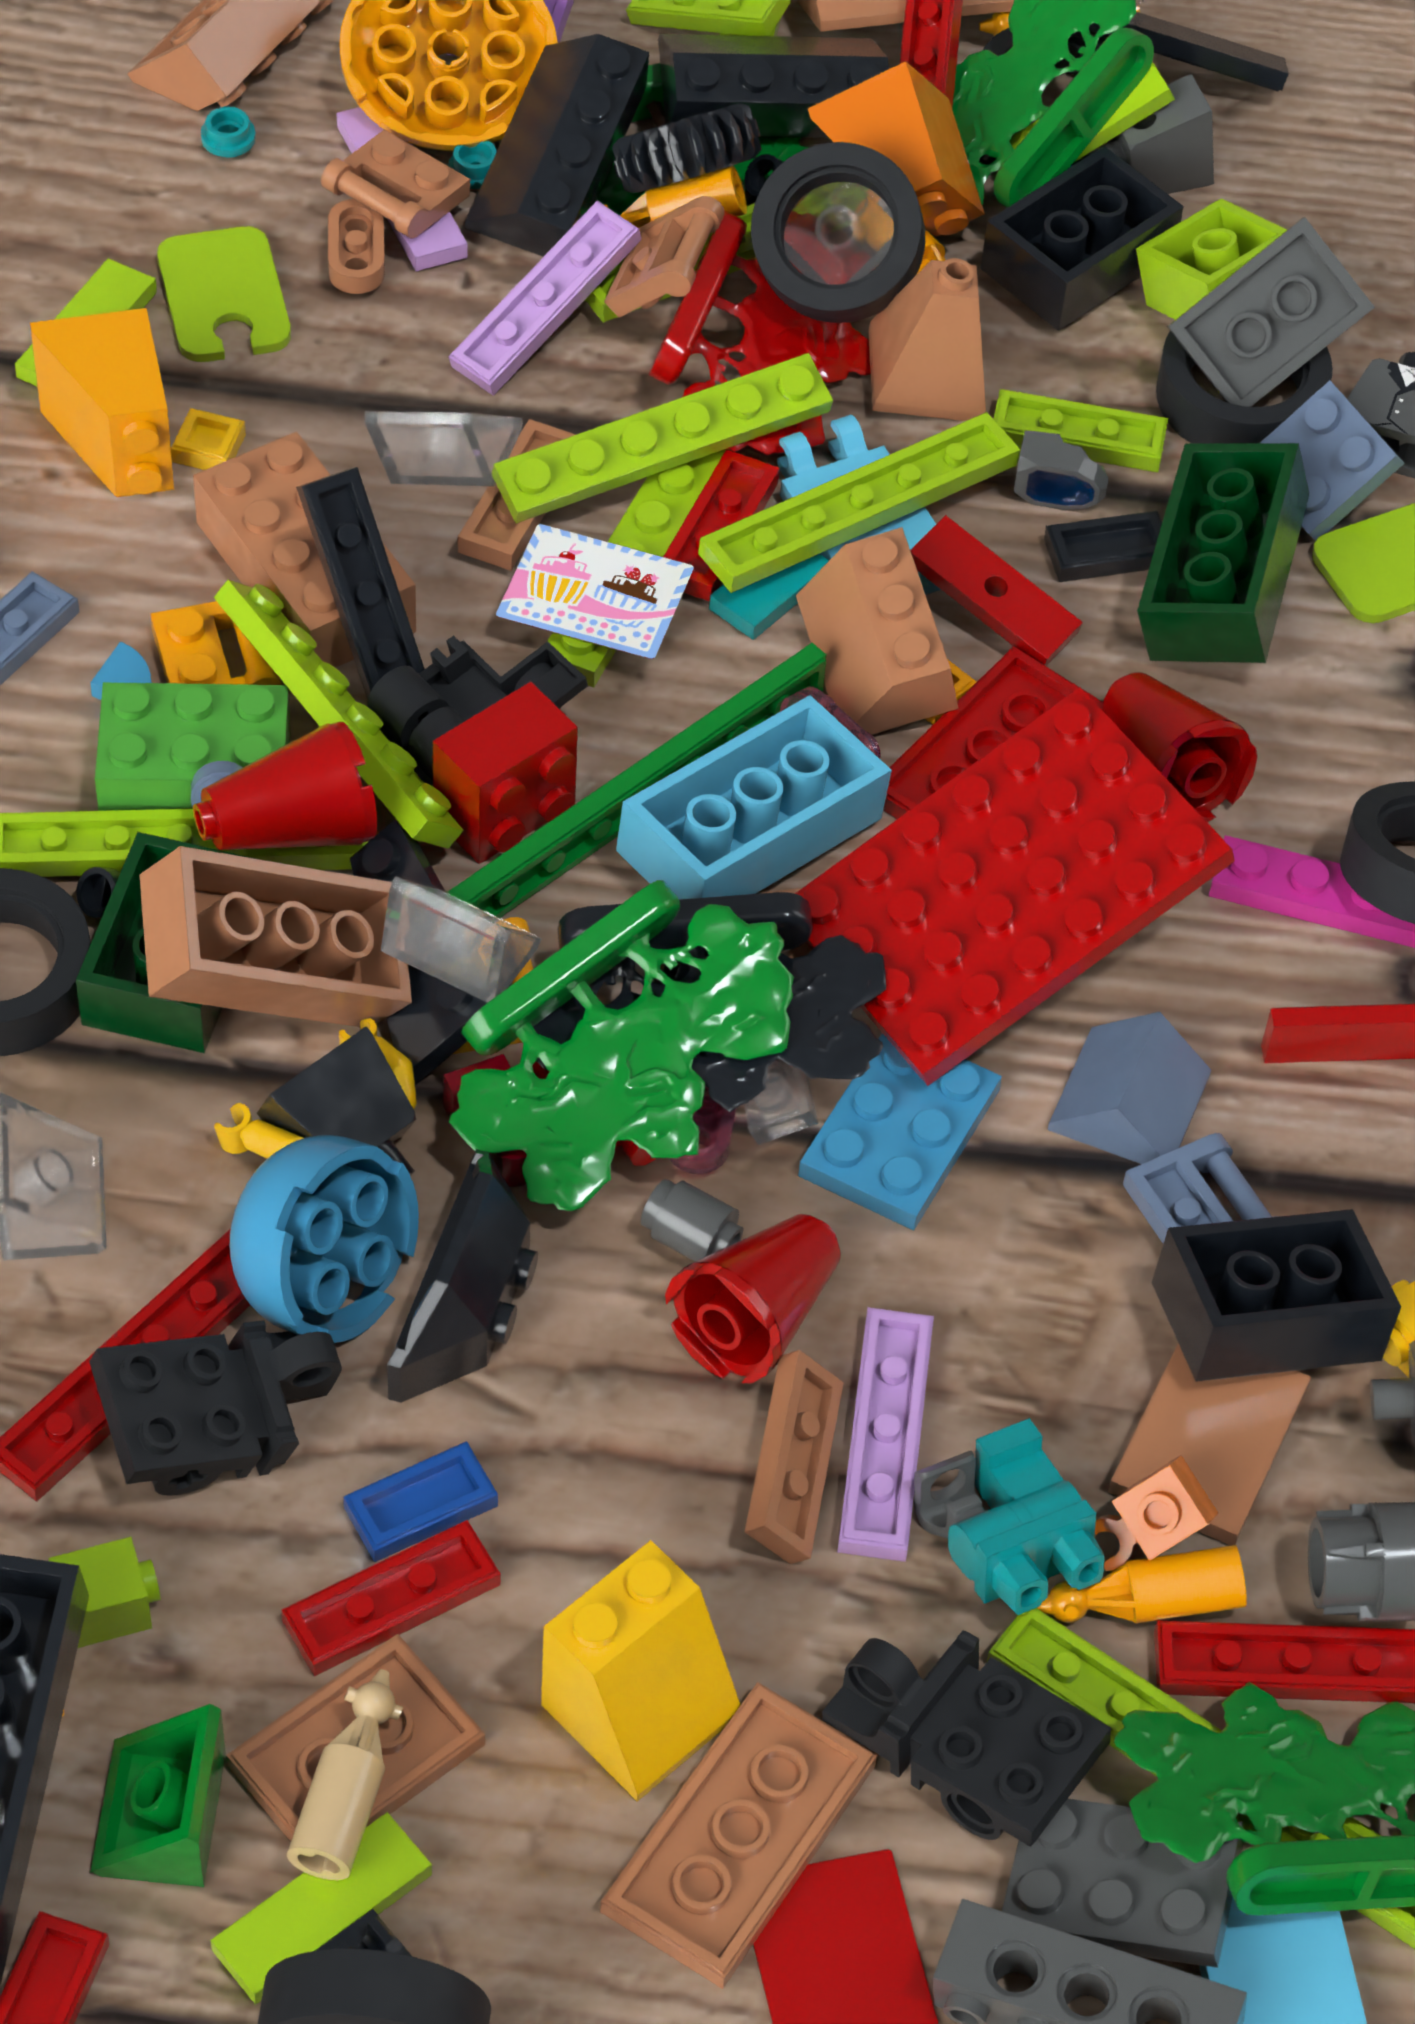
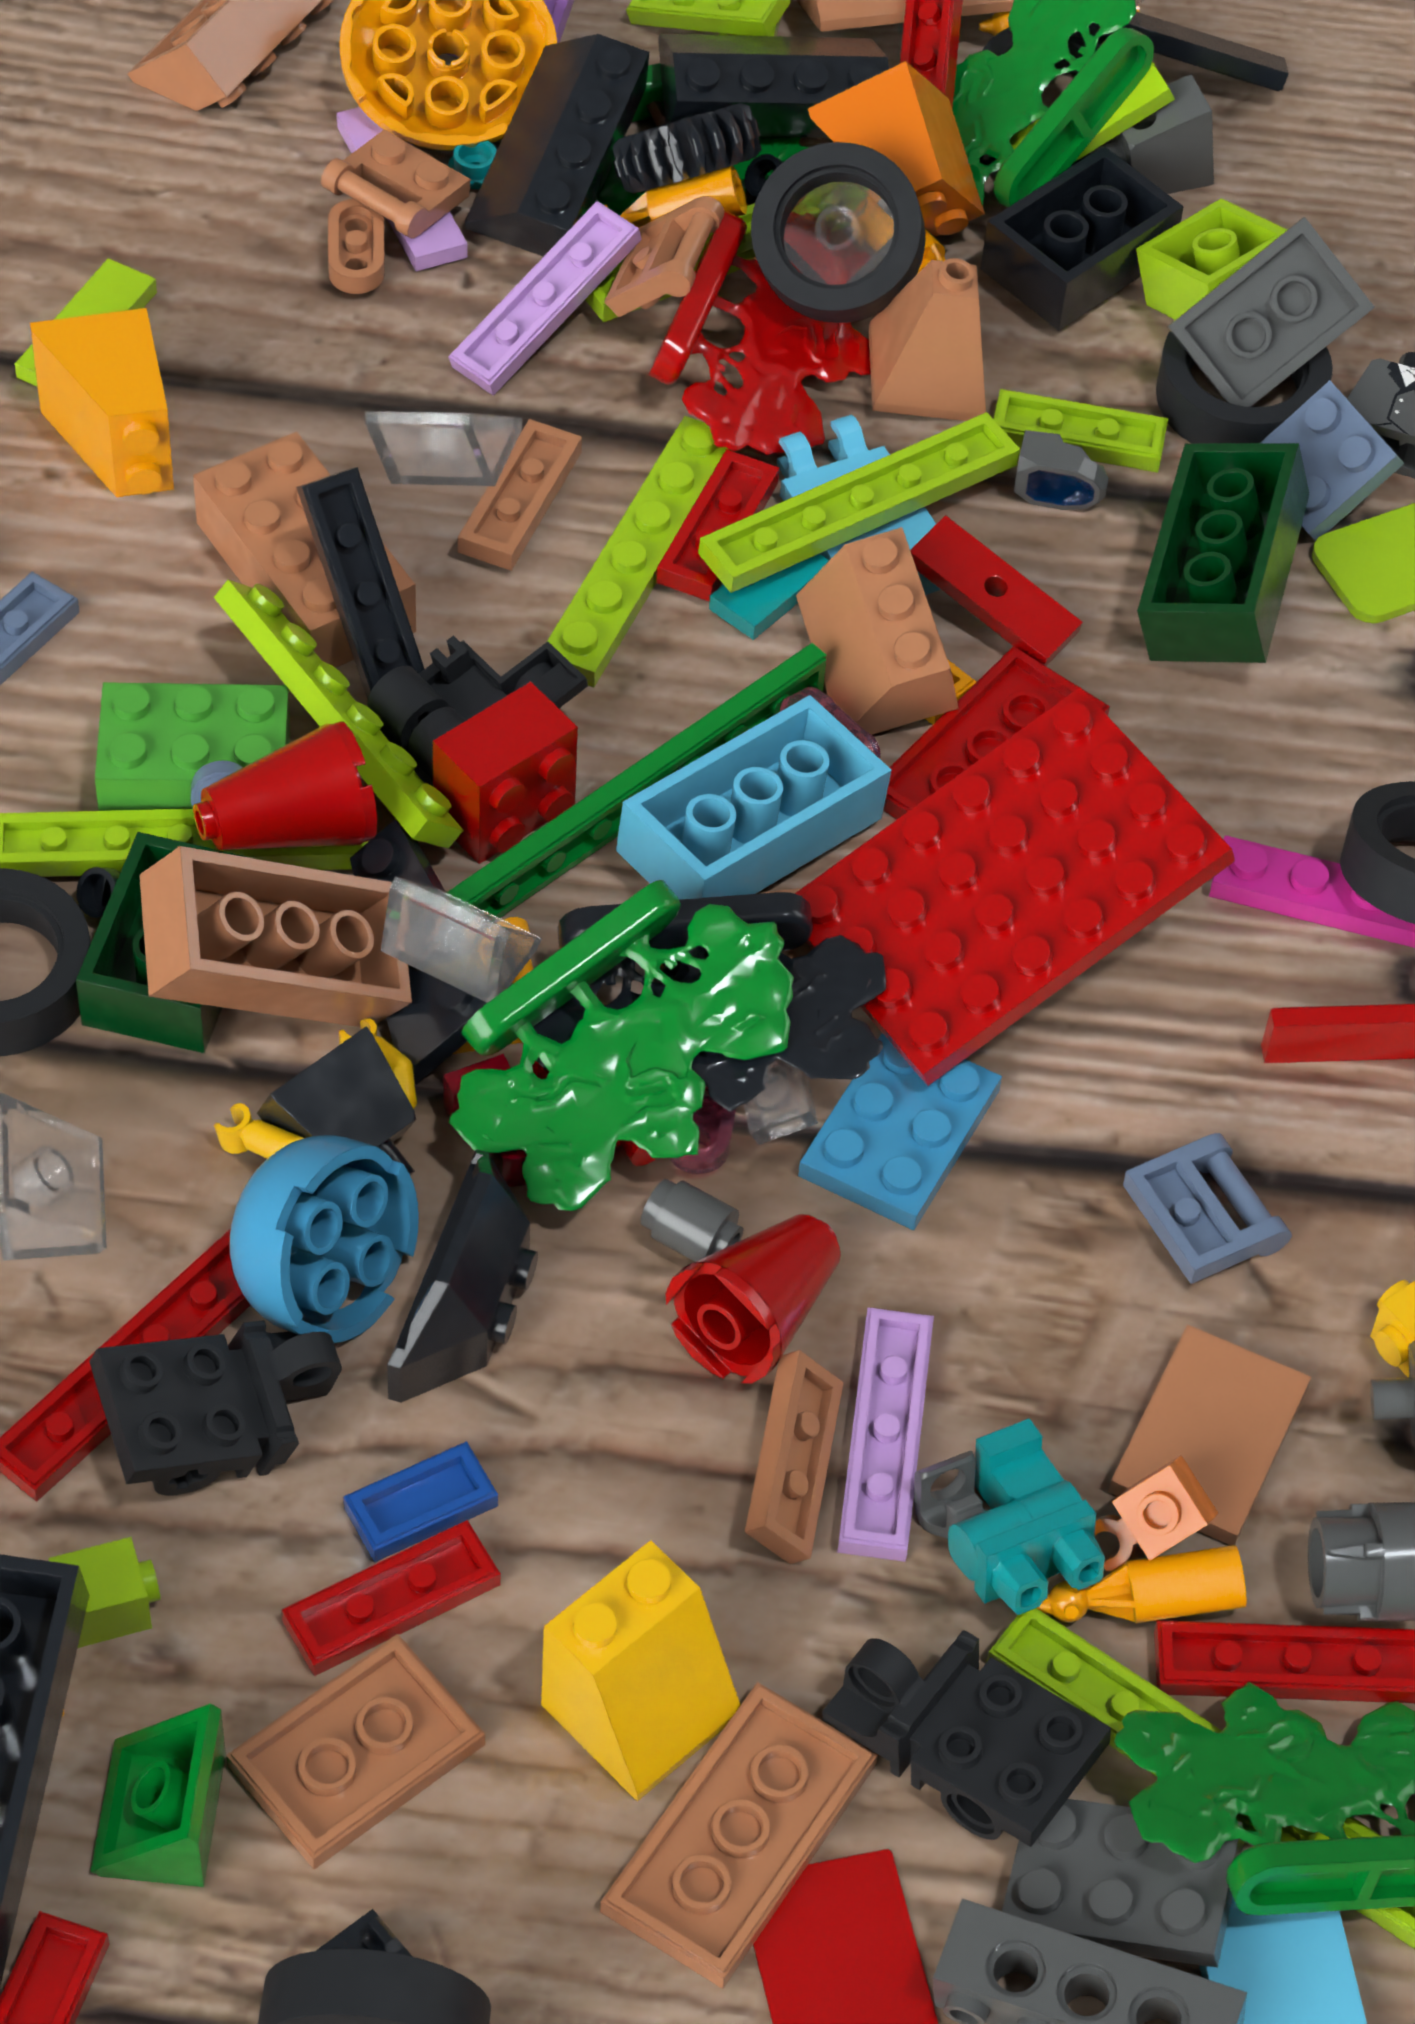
(122, 666): dark azure tile -> none
(193, 651): light orange plate -> none
(207, 439): yellow tile -> none
(221, 280): lime piece -> none
(228, 132): teal plate -> none
(317, 1909): lime tile -> none
(344, 1786): tan wheel -> none
(595, 591): sticker -> none
(661, 438): lime plate -> none
(1103, 545): black tile -> none
(1132, 1089): sand blue slope -> none
(1185, 740): red cone -> none
(1275, 1294): black brick -> none

